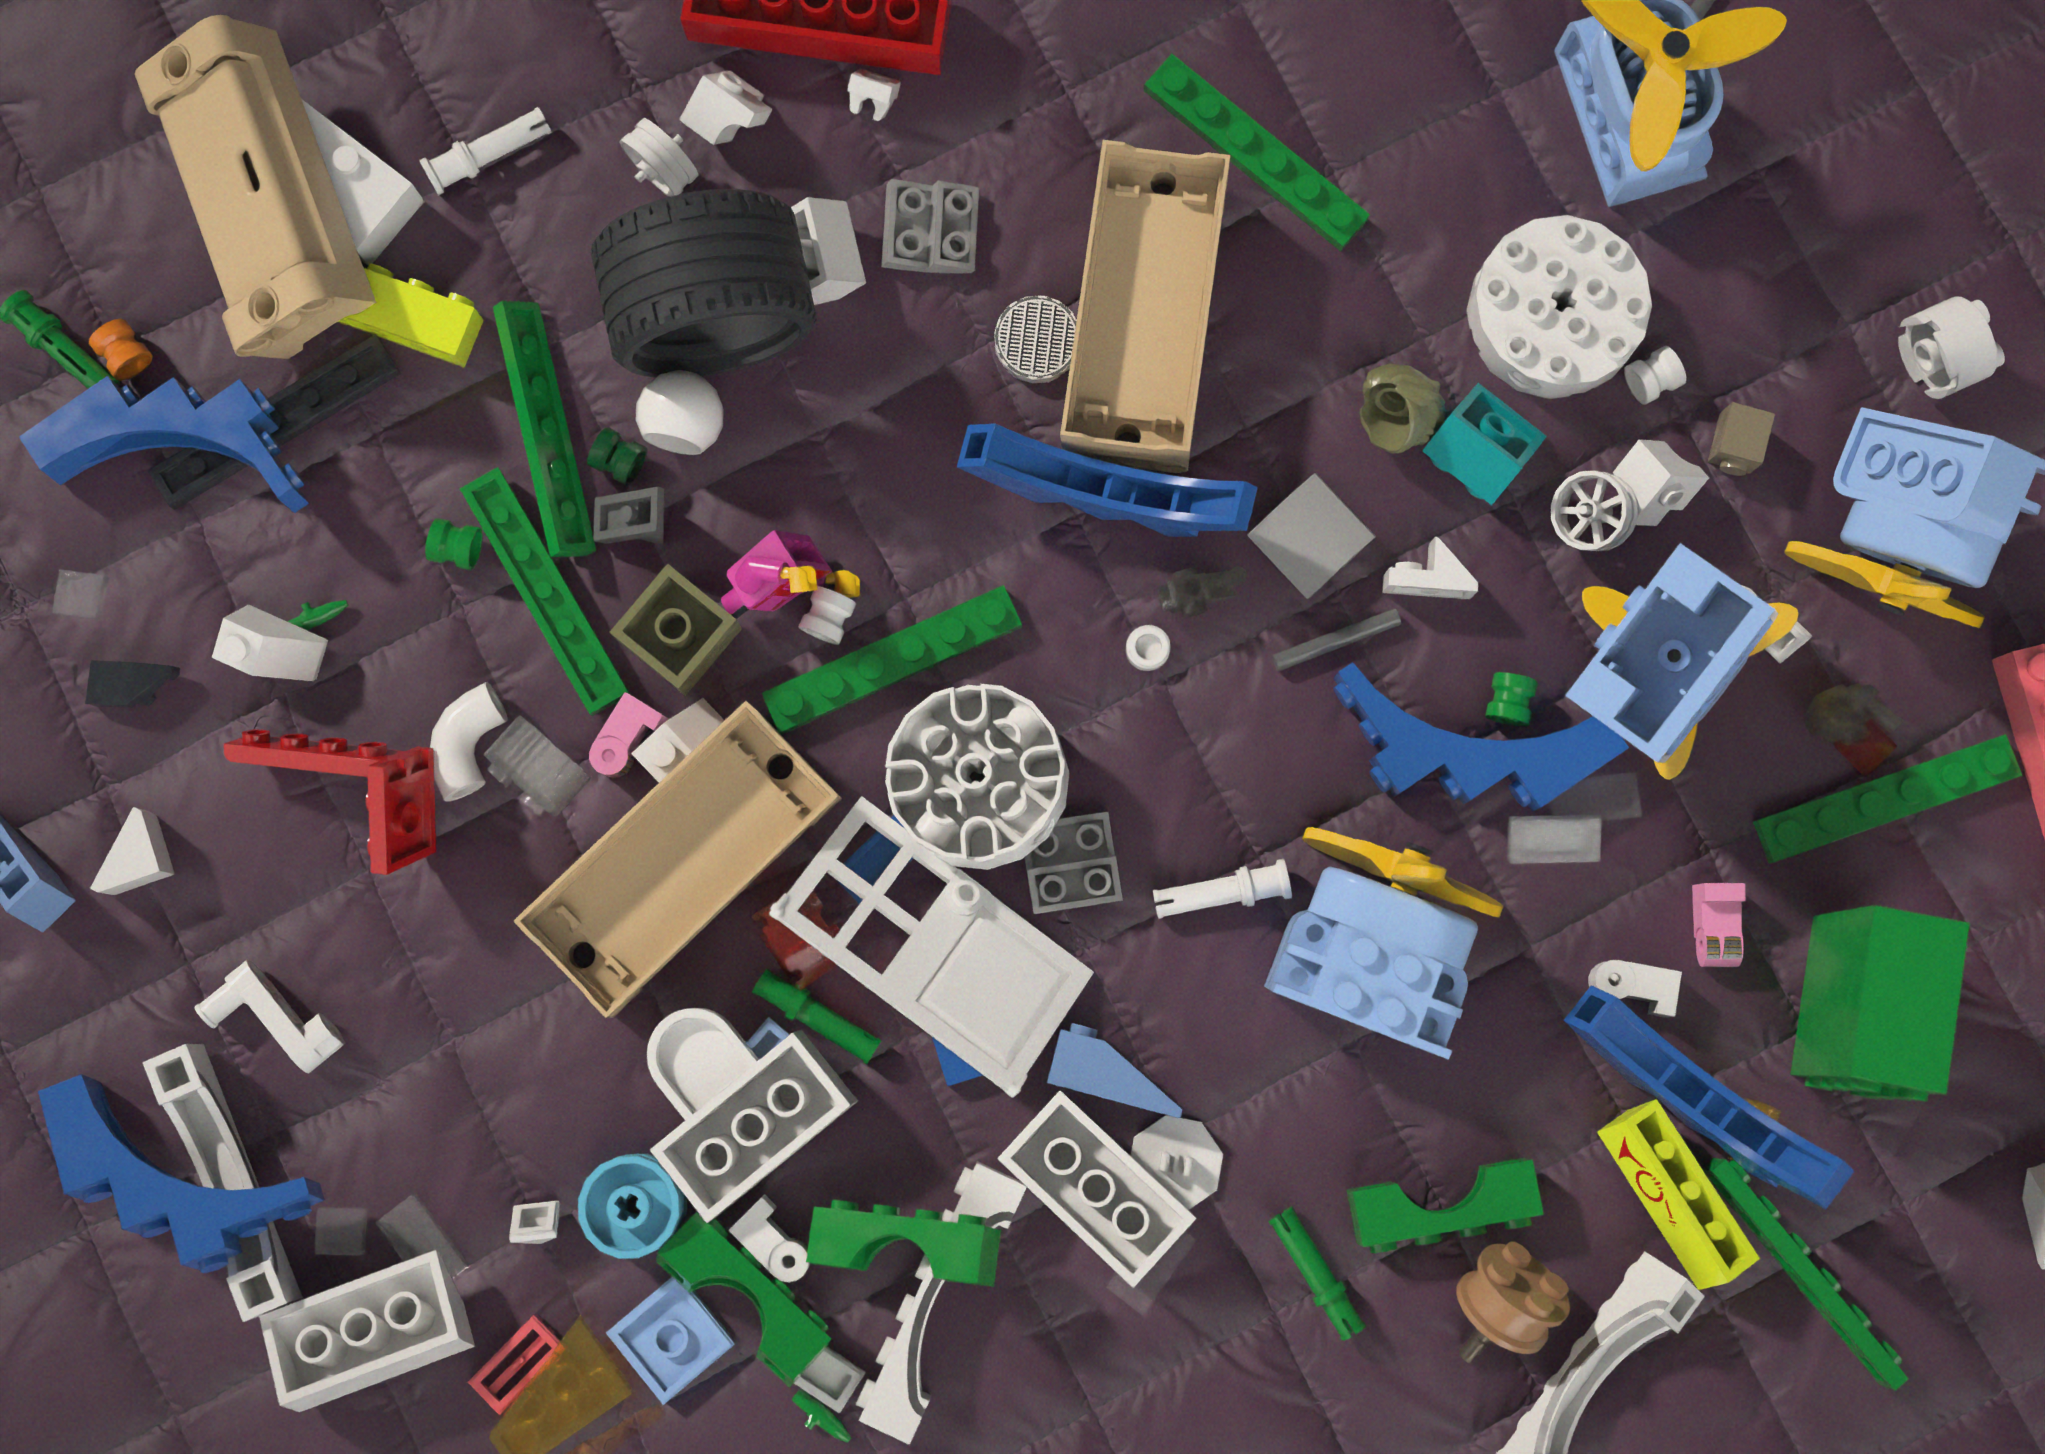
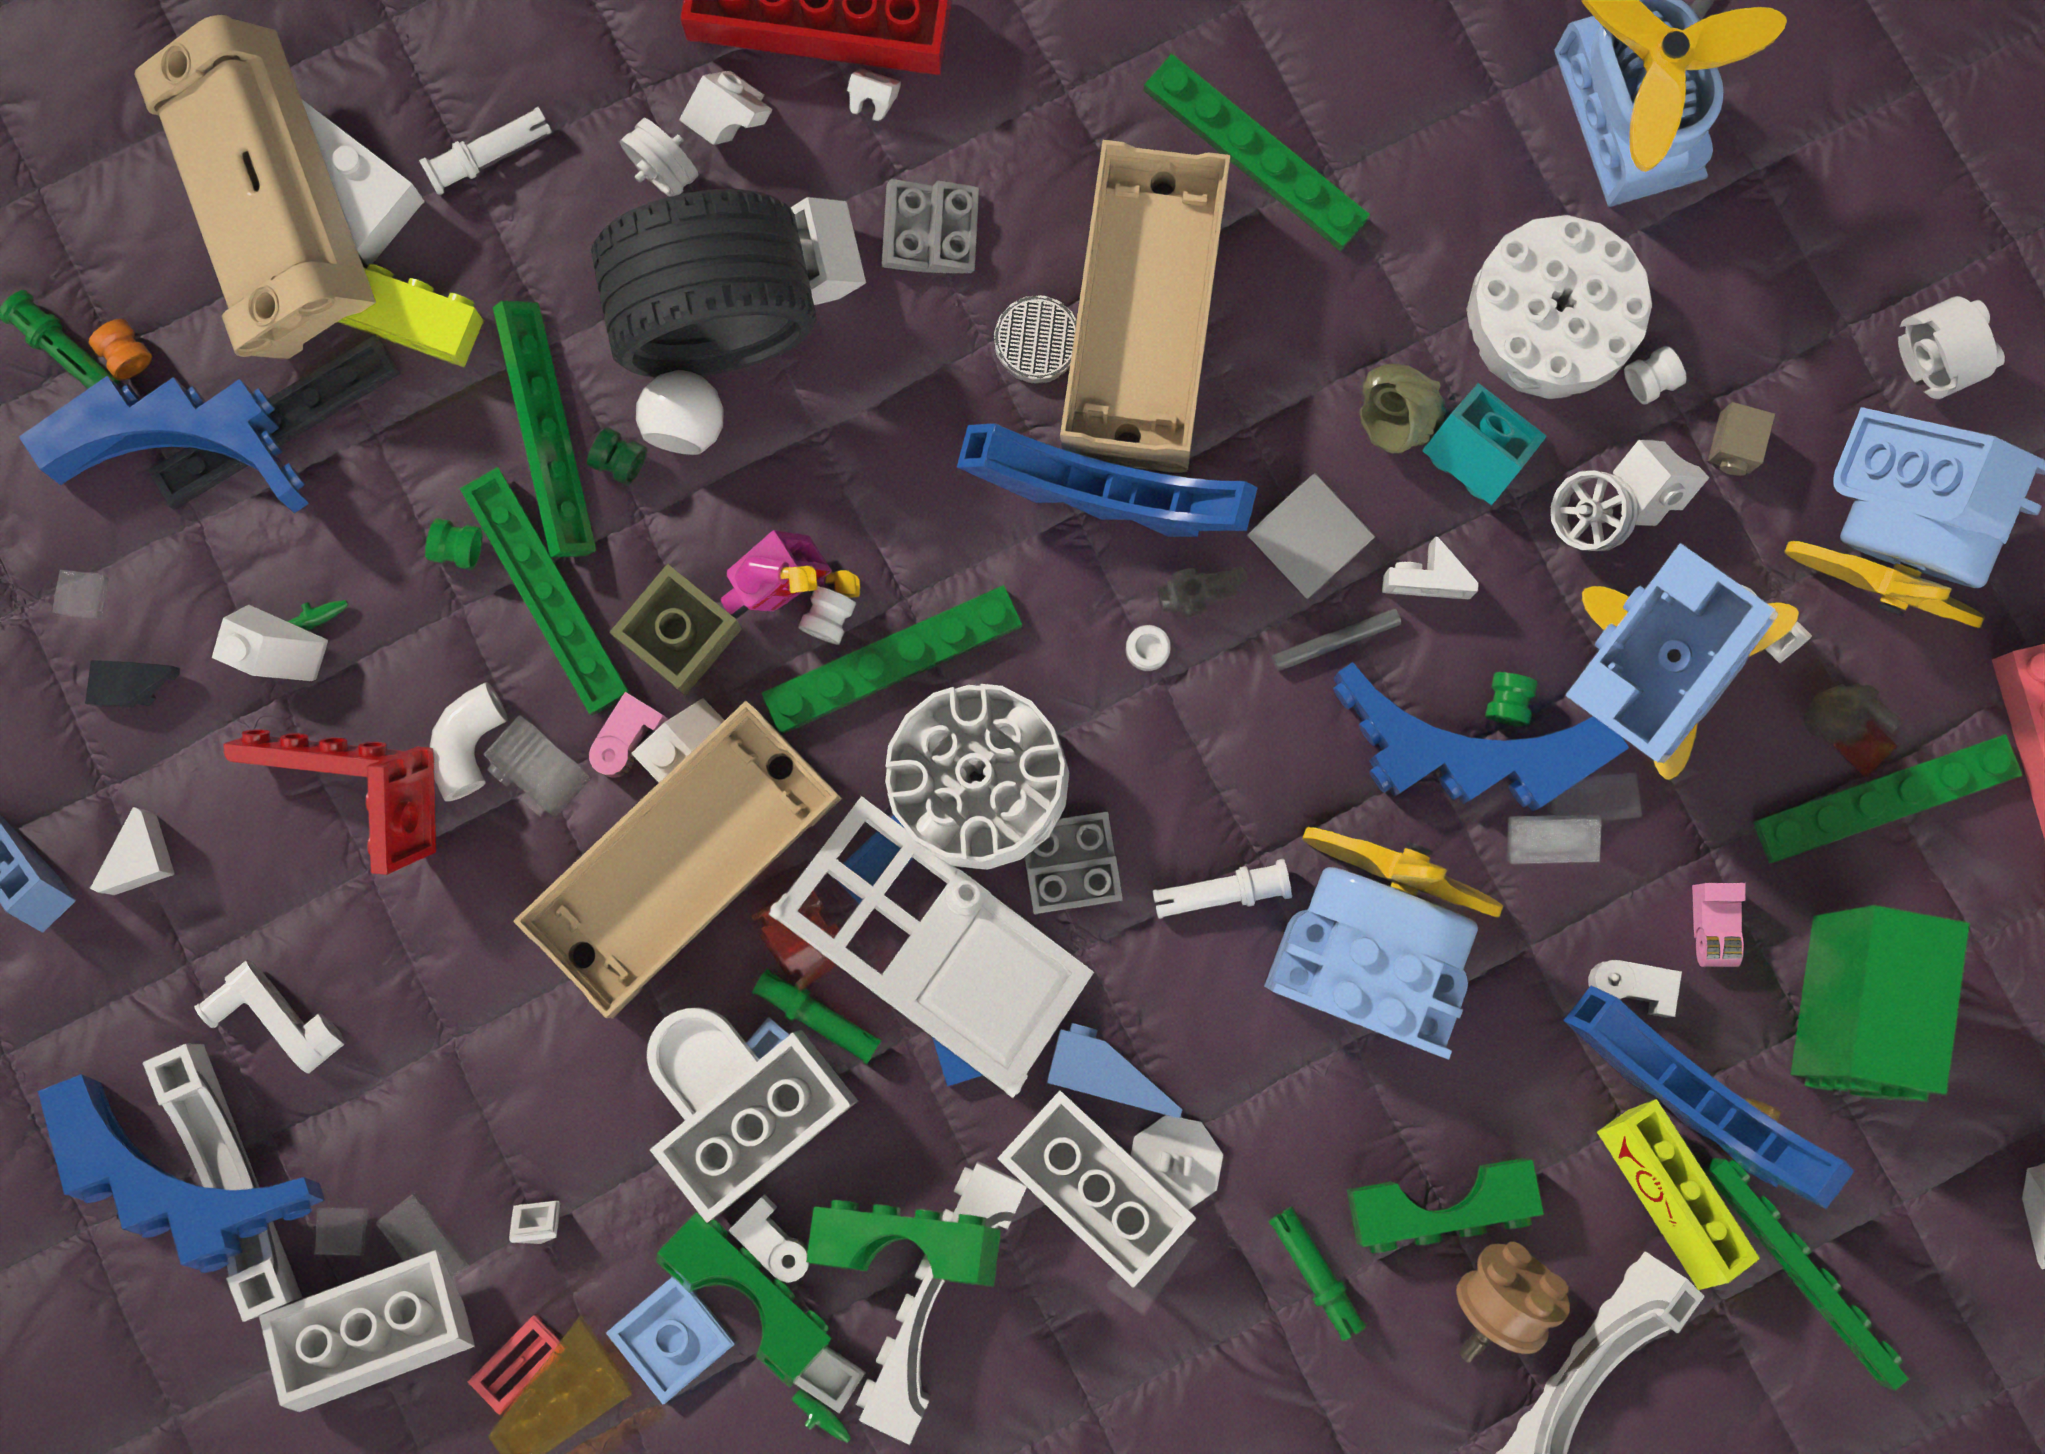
(605, 1209): medium azure wheel -> none
(630, 516): dark grey slope -> none

